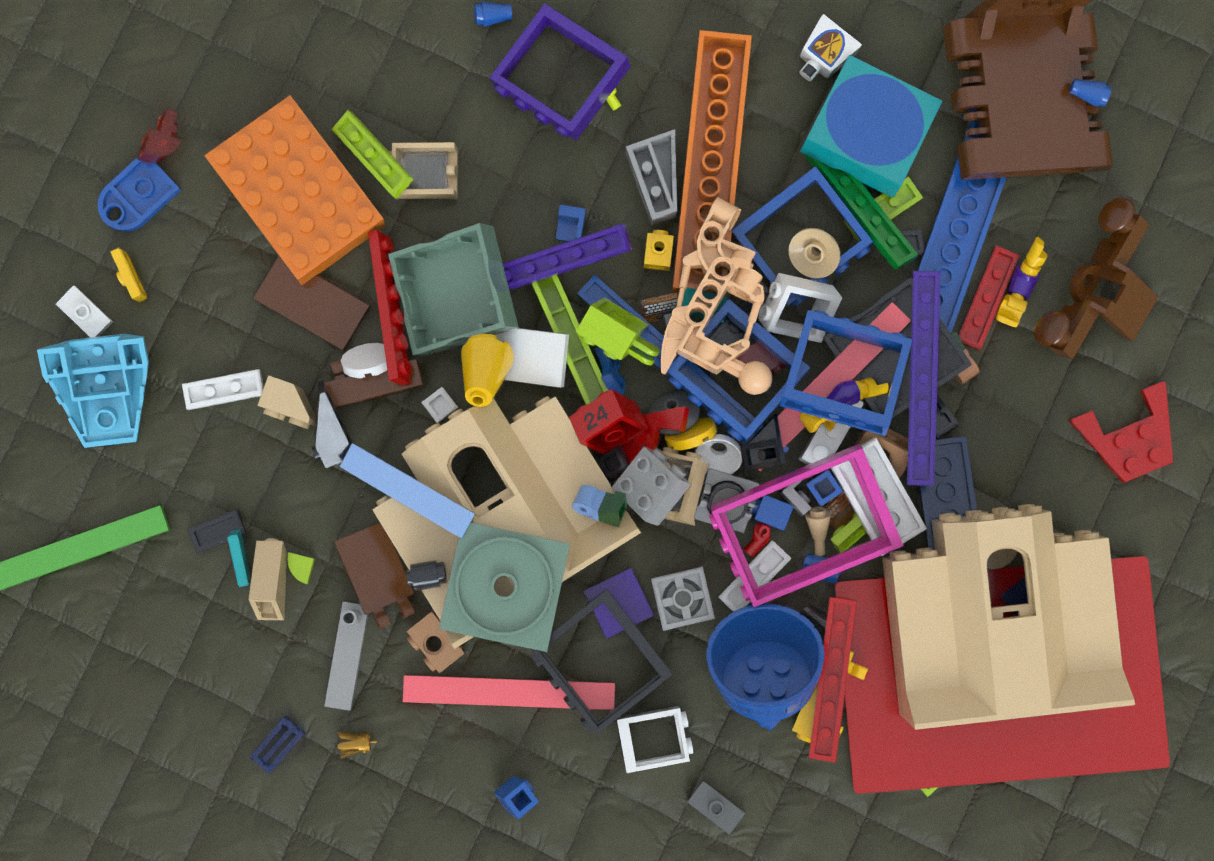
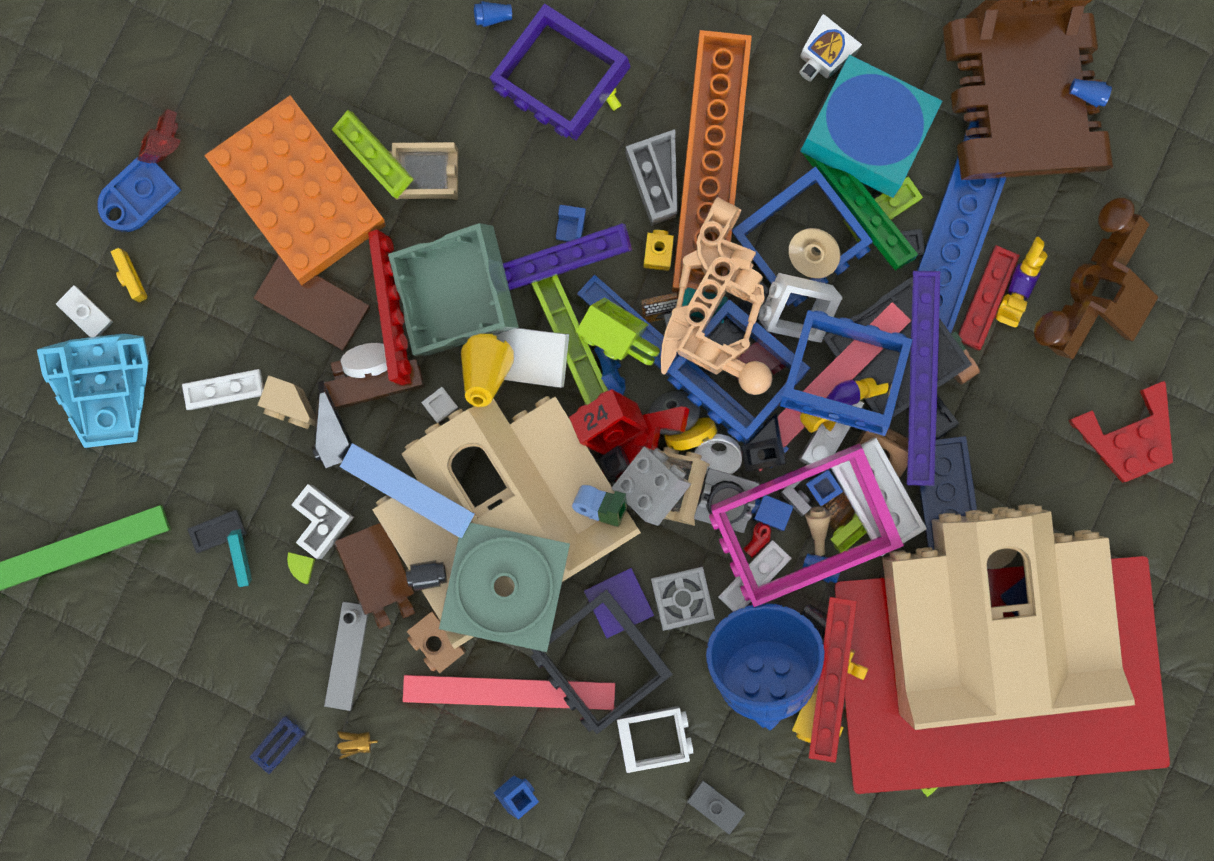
(269, 580): tan slope -> none
(327, 521): none -> white brick

